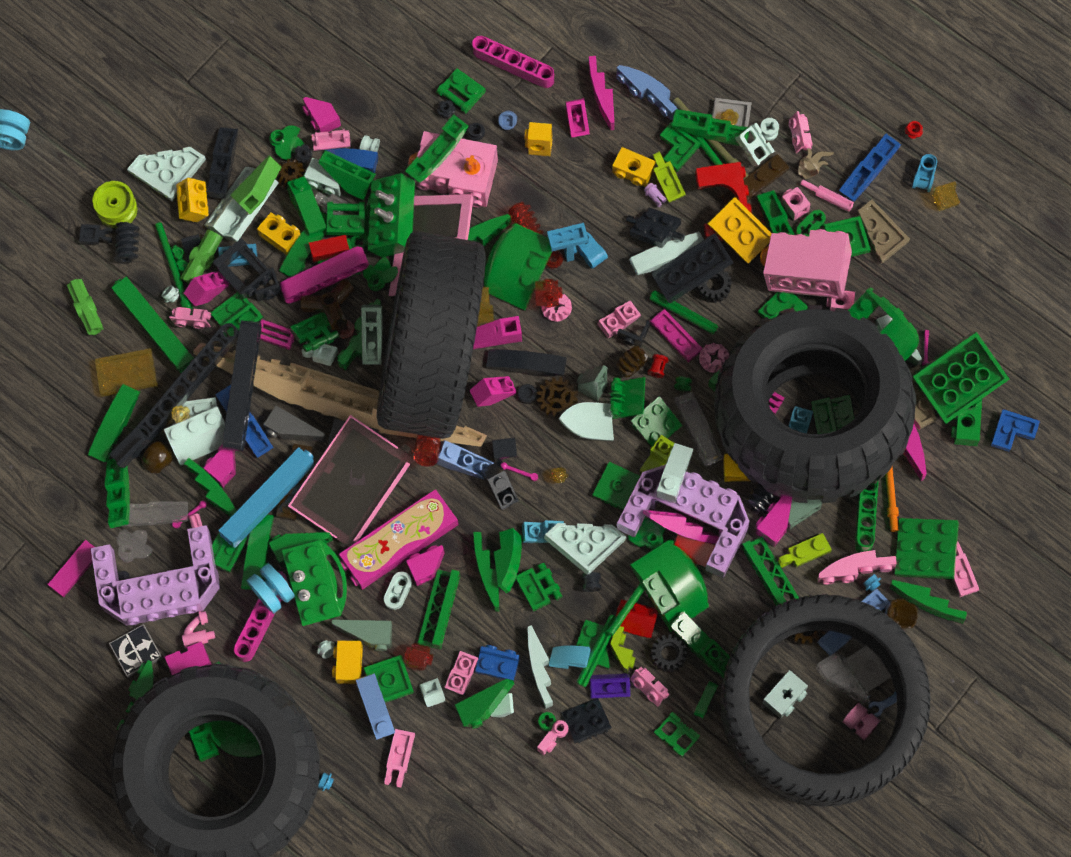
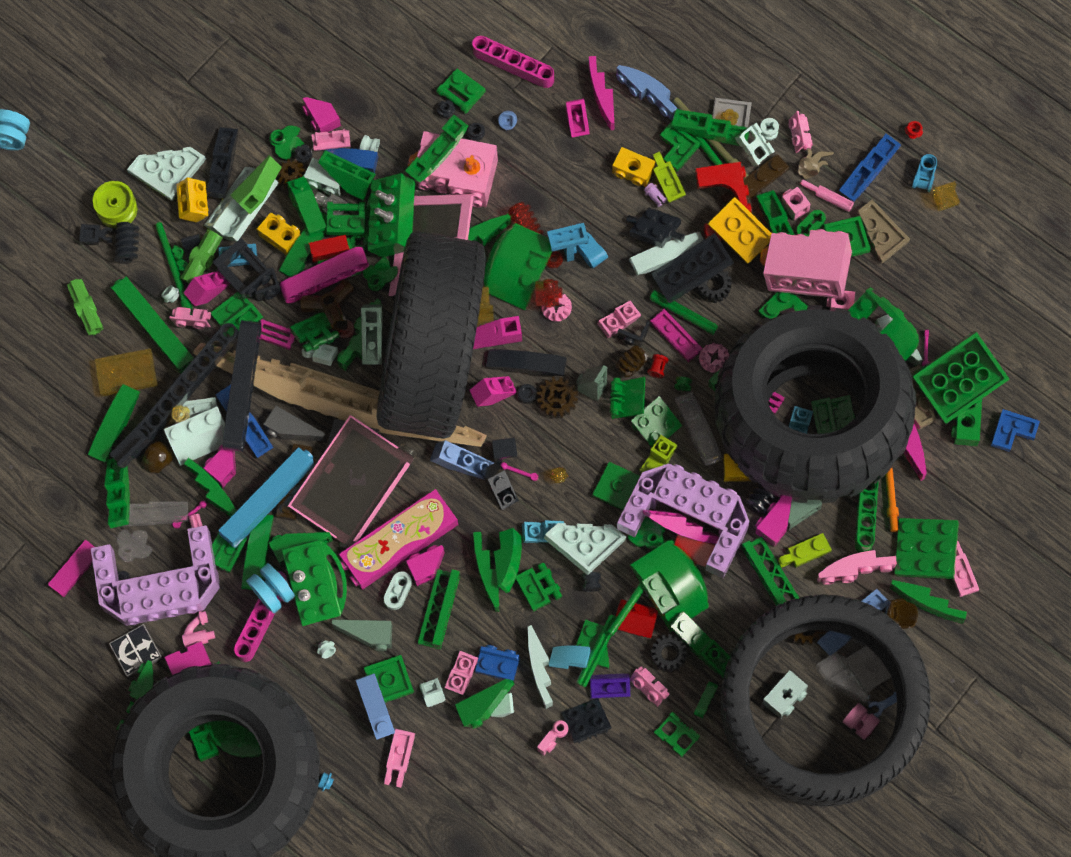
(348, 662): yellow brick -> none
(418, 657): clear red head -> none
(427, 450): clear red wheel -> none
(539, 139): yellow brick -> none
(542, 718): green bush -> none
(589, 420): light aqua shield -> none
(623, 655): lime slope -> none
(674, 473): light aqua slope -> none
(872, 583): dark azure plate -> none

